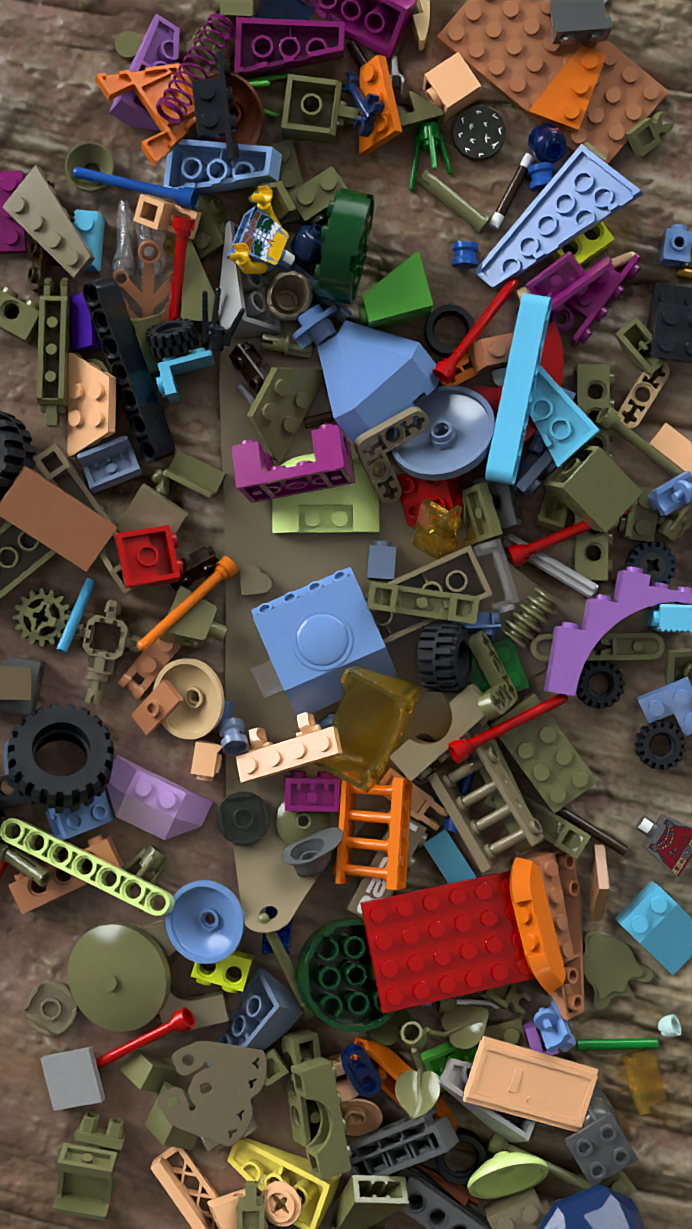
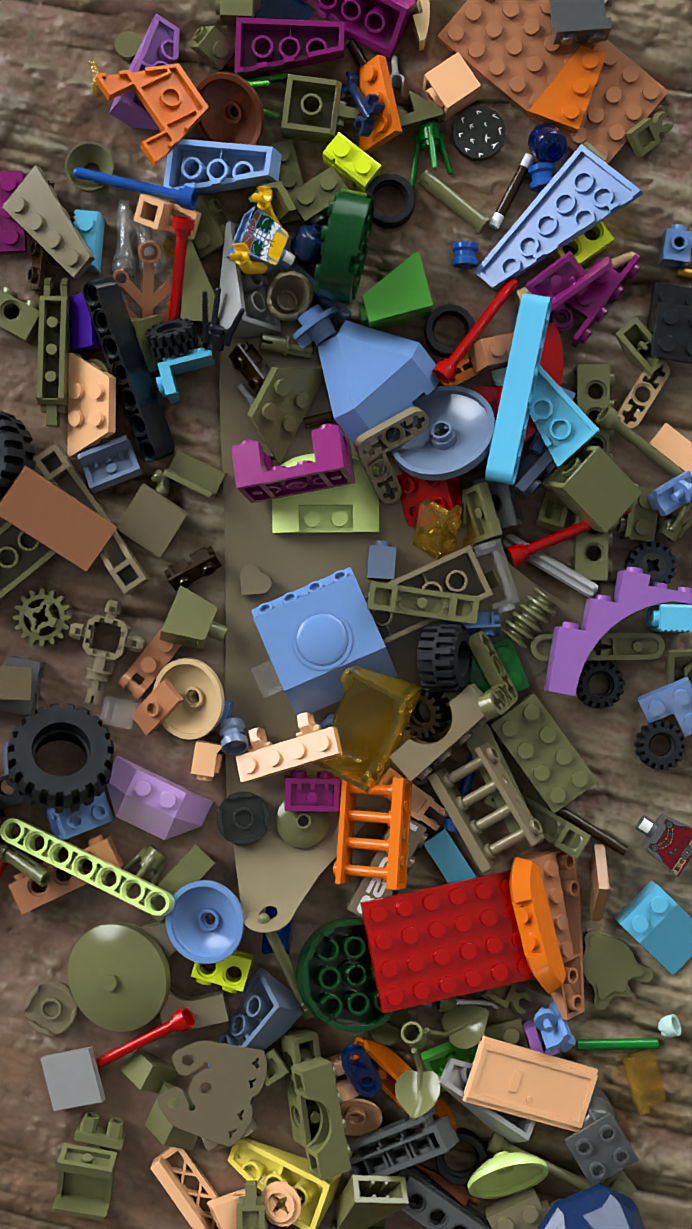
(75, 616): dark azure bar -> none
(94, 71): none -> clear yellow hand
(118, 711): none -> clear panel
(148, 556): red plate -> none
(187, 870): none -> olive slope
(212, 108): black bracket -> none
(224, 36): magenta piece -> none
(225, 570): orange piece -> none
(314, 852): dark grey piece -> none
(351, 162): none -> neon yellow brick
(407, 189): none -> black tyre
(438, 715): none -> black tyre
(462, 748): red piece -> none
(492, 579): none -> olive piece

